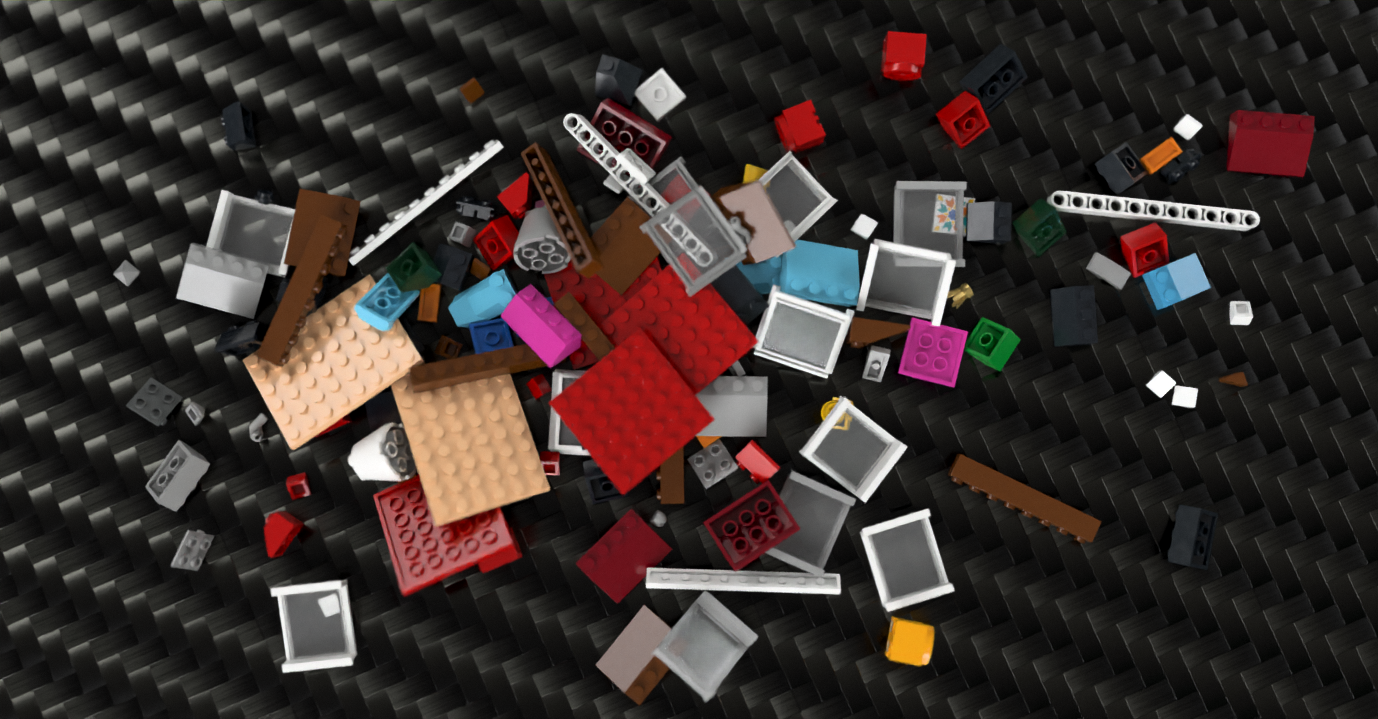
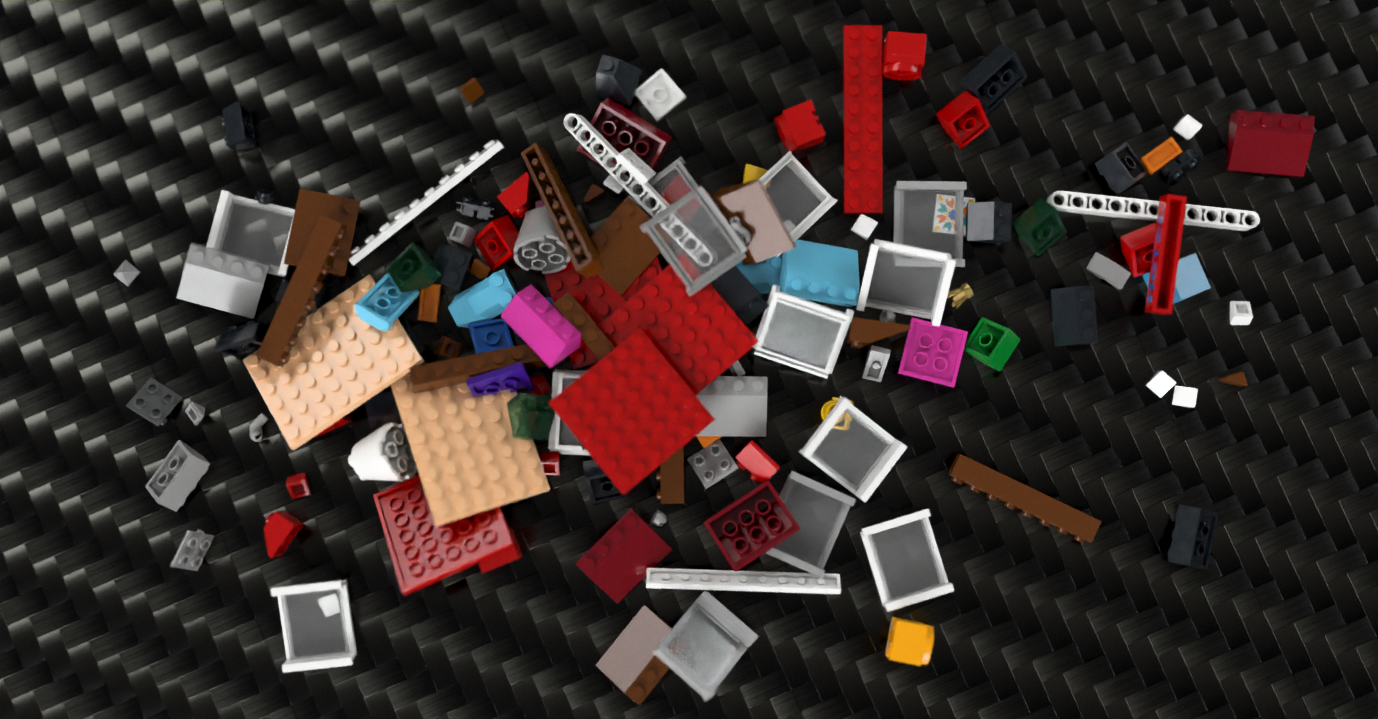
(506, 378): none -> dark purple wing
(531, 416): none -> clear green slope
(593, 194): none -> reddish brown slope
(862, 119): none -> red plate
(887, 316): none -> light grey hinge
(1165, 254): none -> red brick

